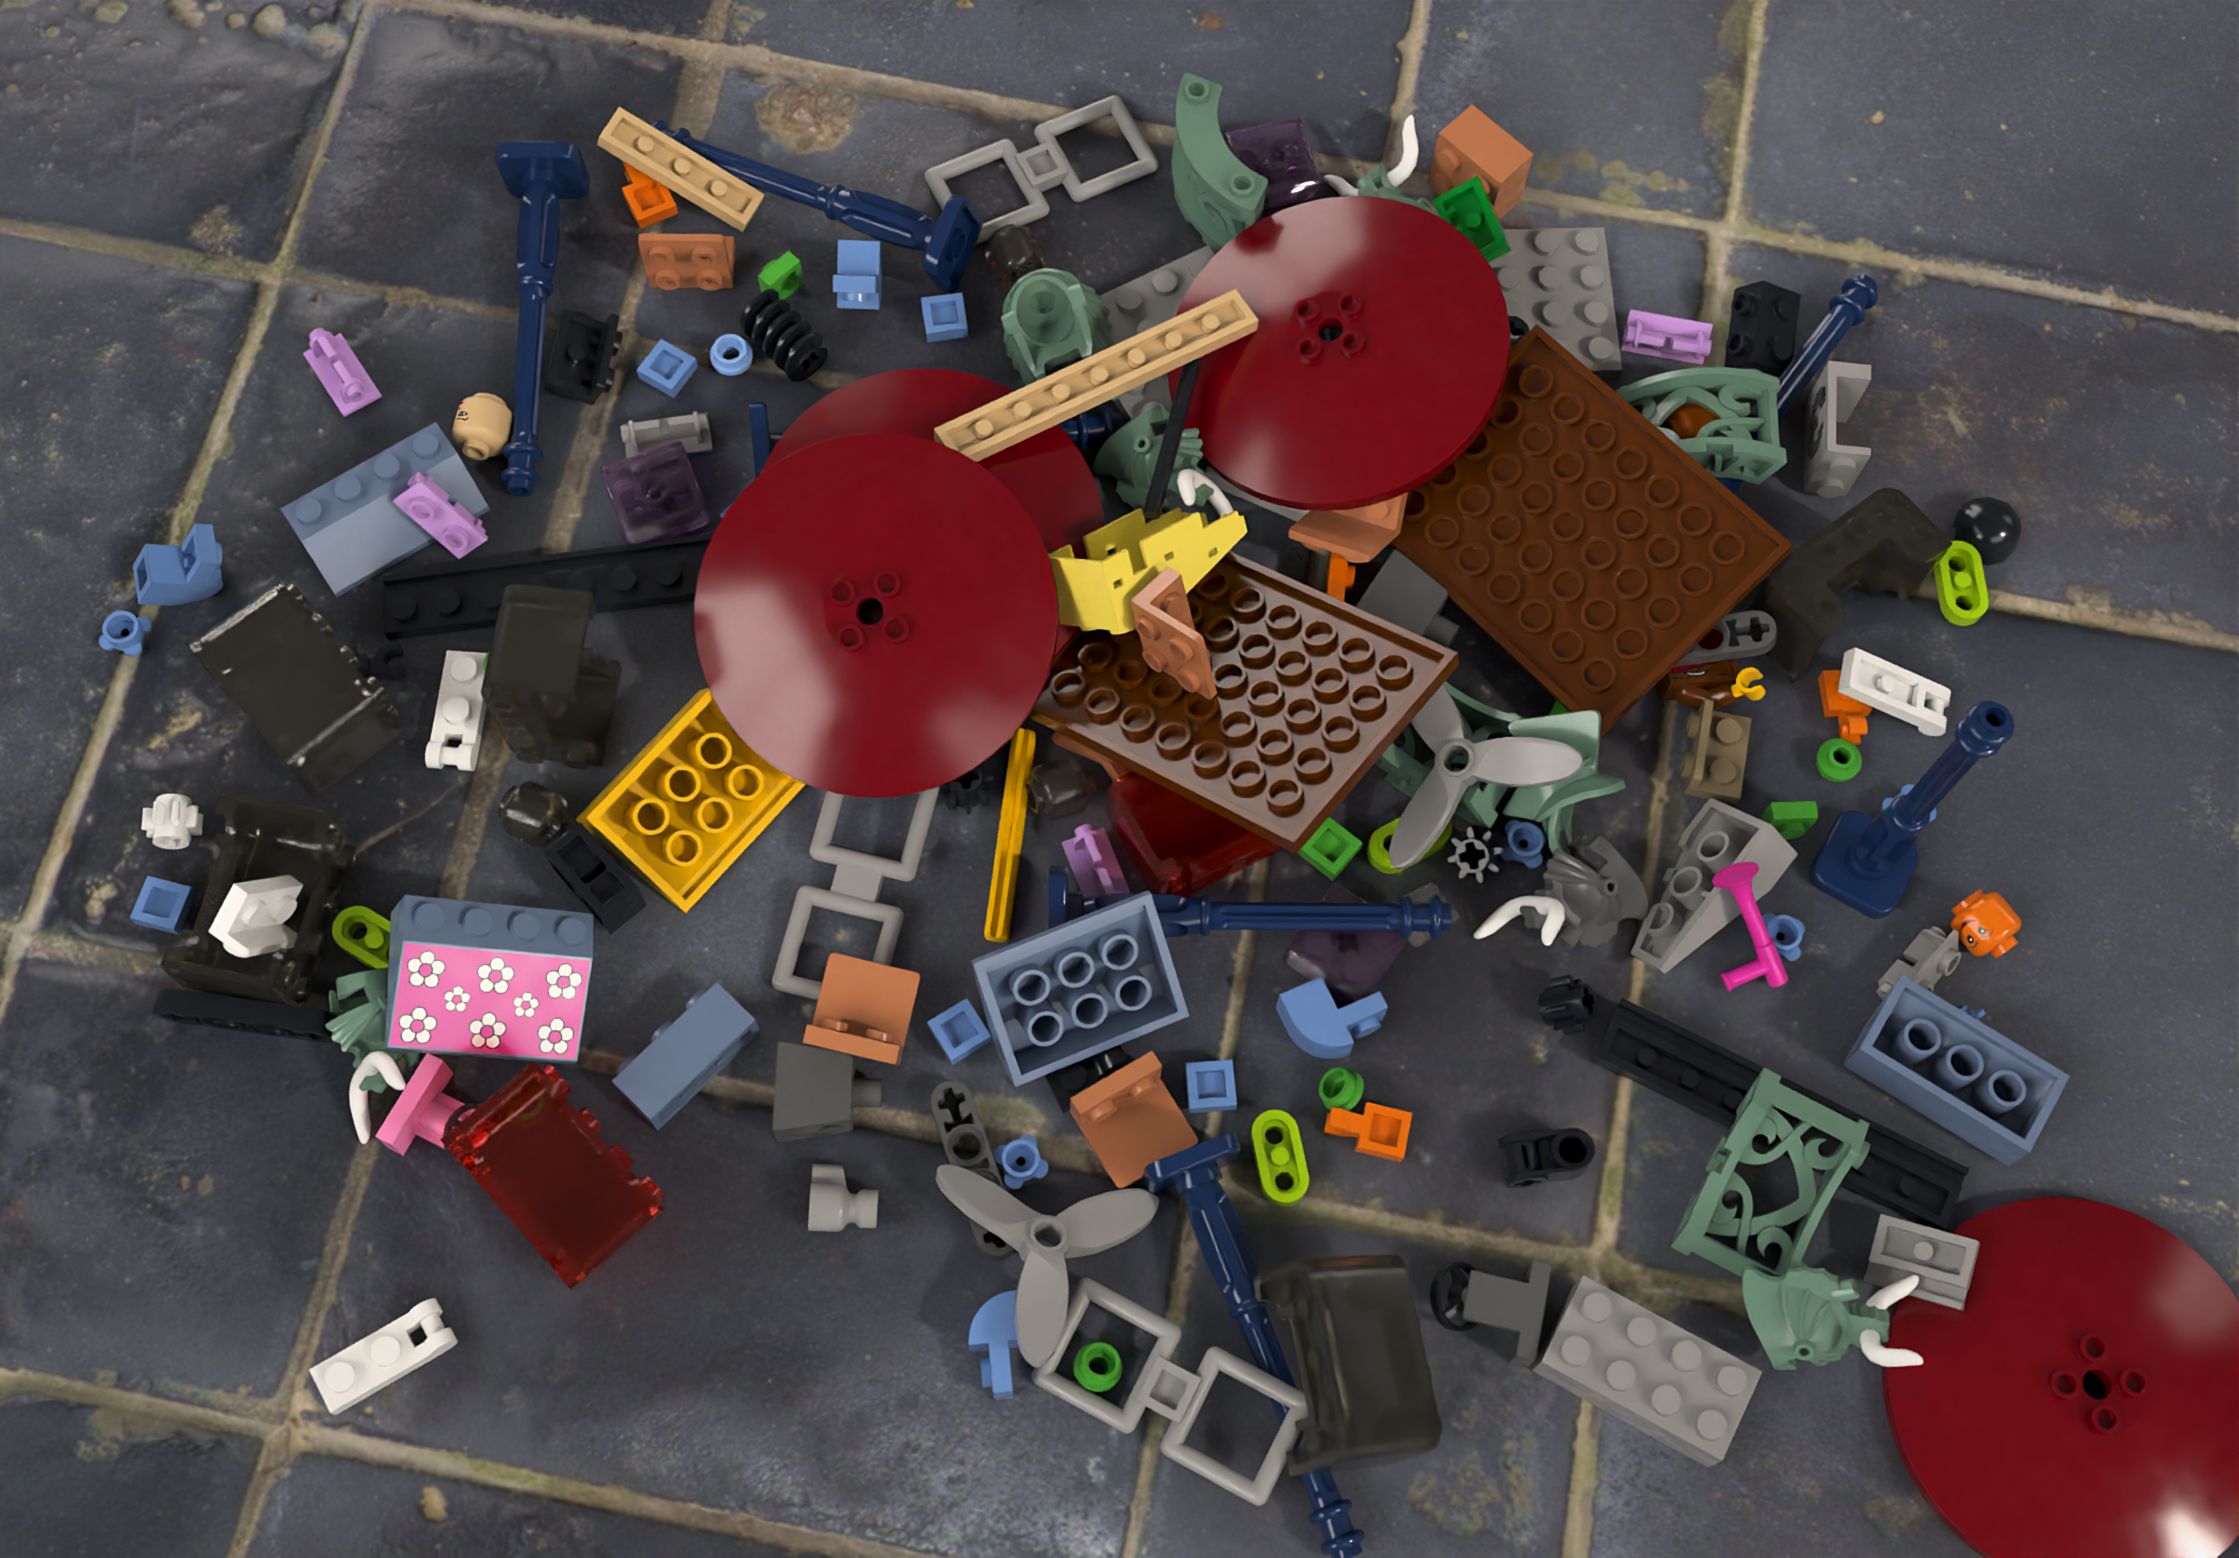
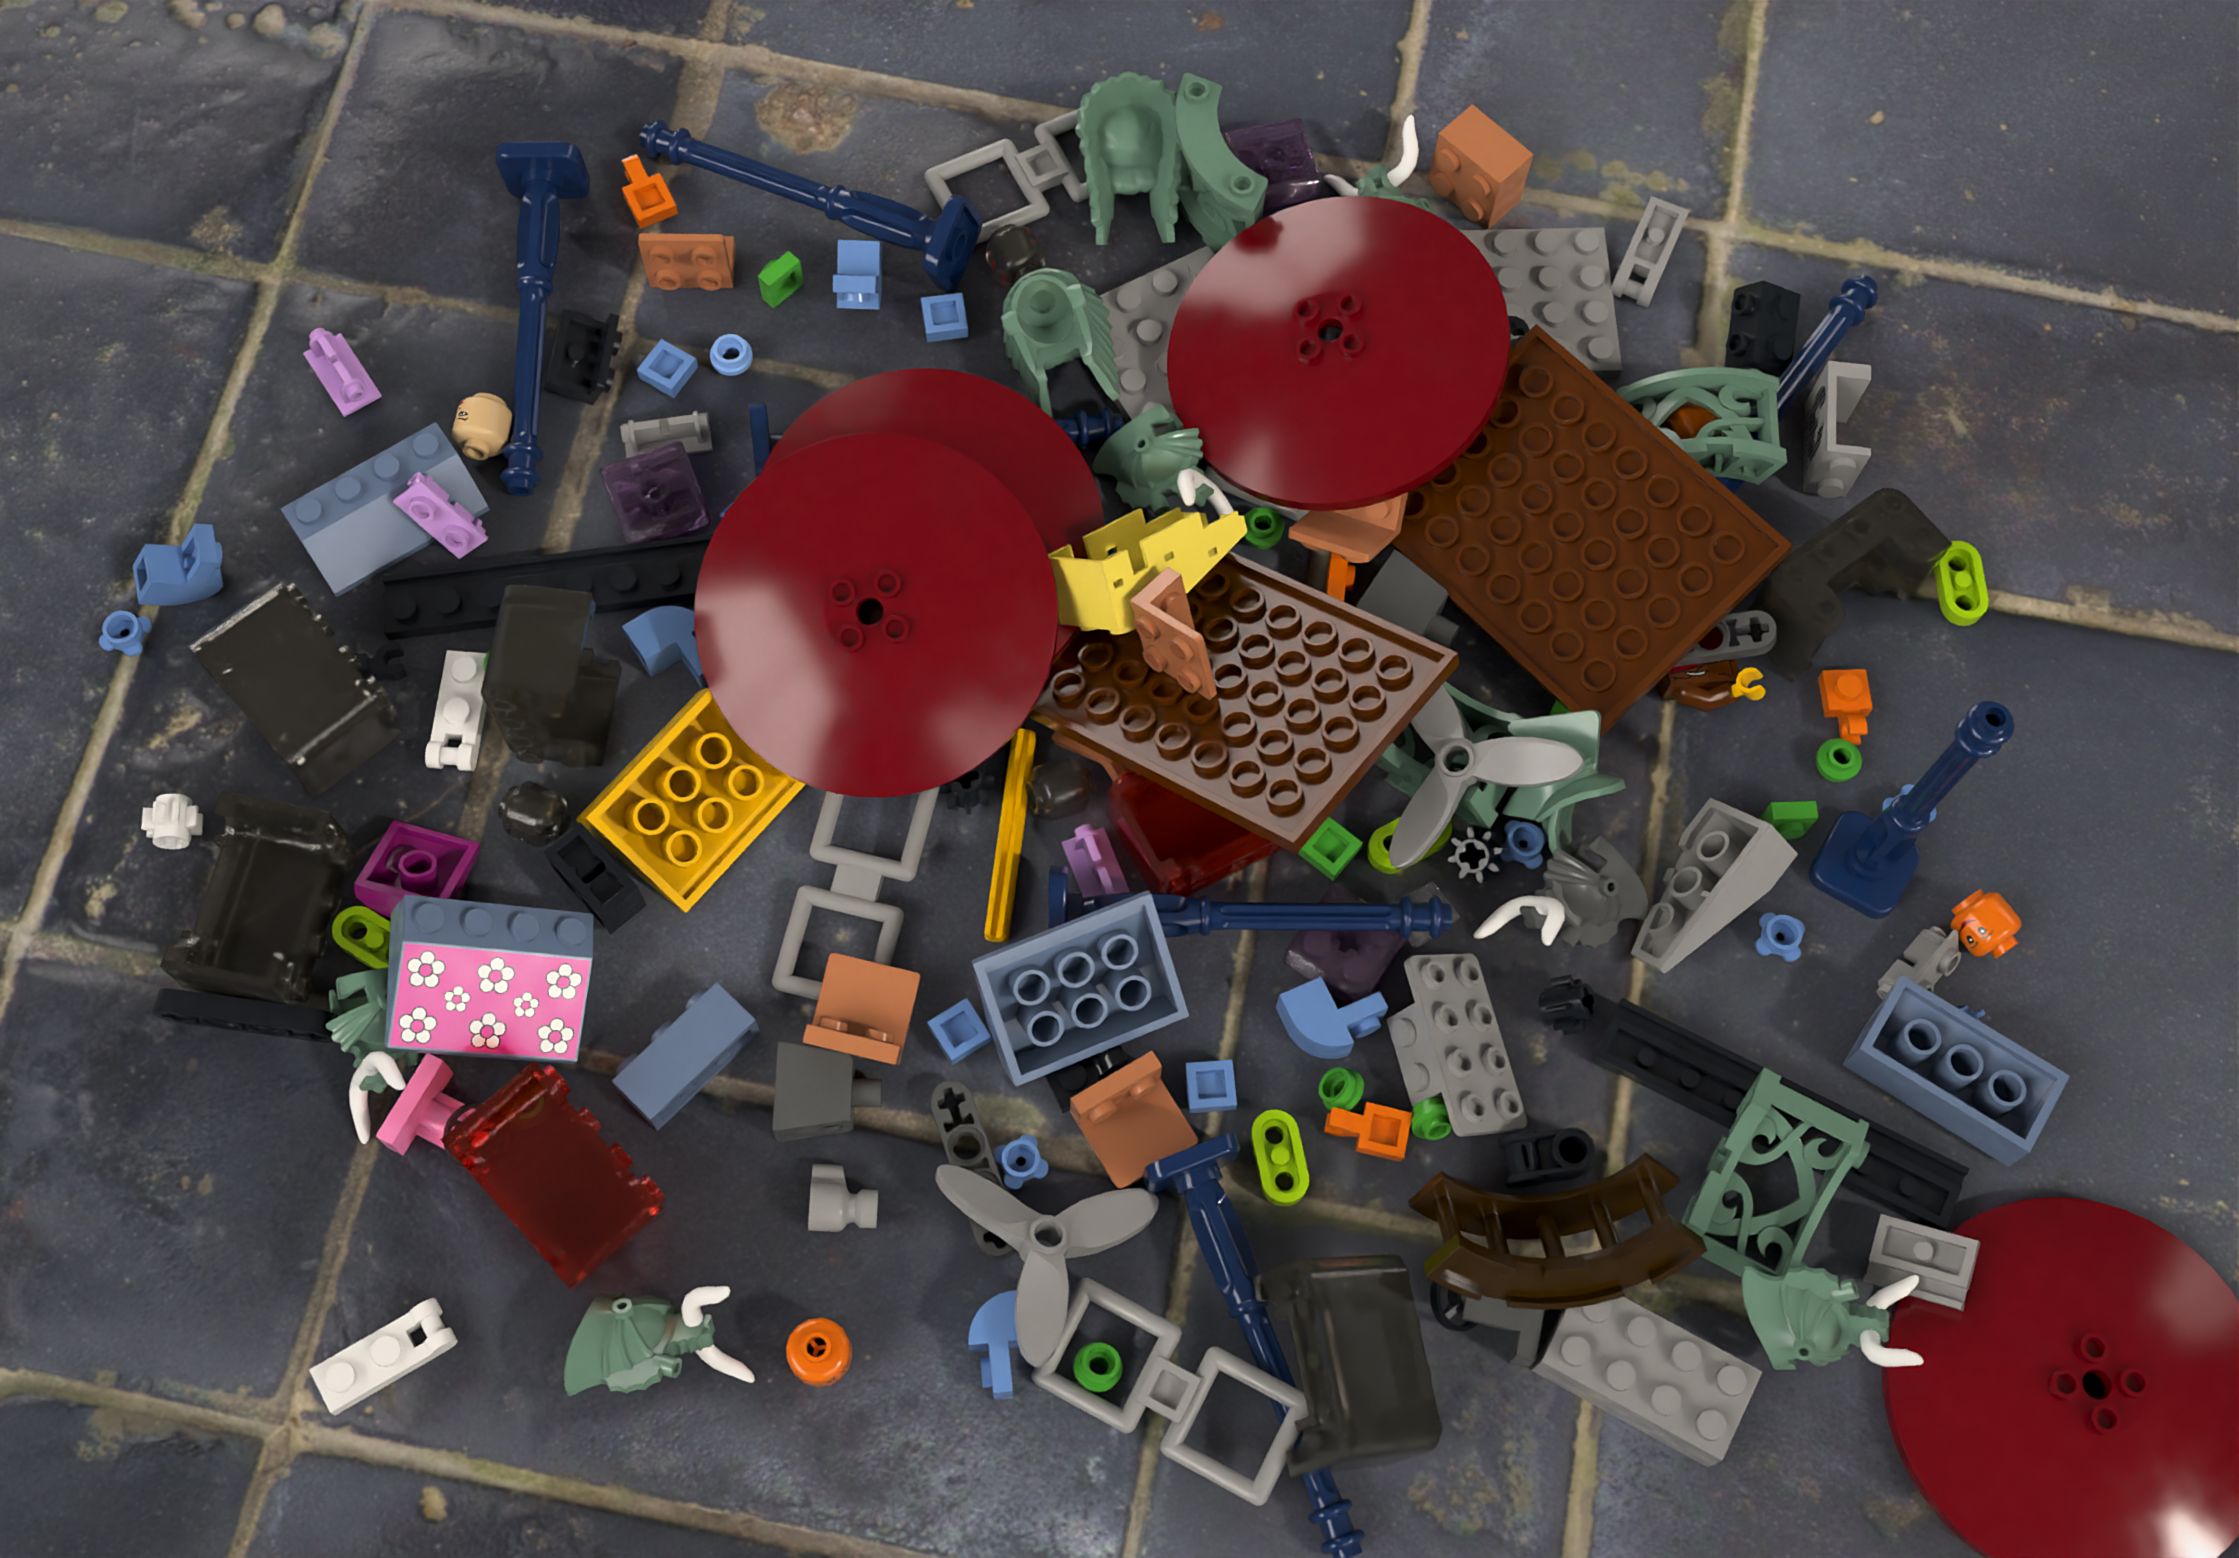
(163, 905): medium blue plate -> none
(255, 914): white bracket -> none
(414, 863): none -> magenta slope
(636, 1341): none -> sand green helmet
(663, 639): none -> medium blue brick
(680, 169): tan plate -> none
(783, 336): black piece -> none
(831, 1364): none -> orange head
(1098, 378): tan plate -> none
(1130, 149): none -> sand green piece
(1171, 439): black bar -> none
(1259, 538): none -> bright green plate
(1430, 1119): none -> bright green plate
(1454, 1046): none -> light grey bracket
(1472, 213): green bracket -> none
(1557, 1279): none -> dark brown fence
(1649, 250): none -> light grey plate
(1667, 337): lavender hinge -> none
(1716, 754): dark tan bracket -> none
(1738, 881): dark pink piece -> none
(1895, 691): white plate -> none
(1989, 527): black hair -> none

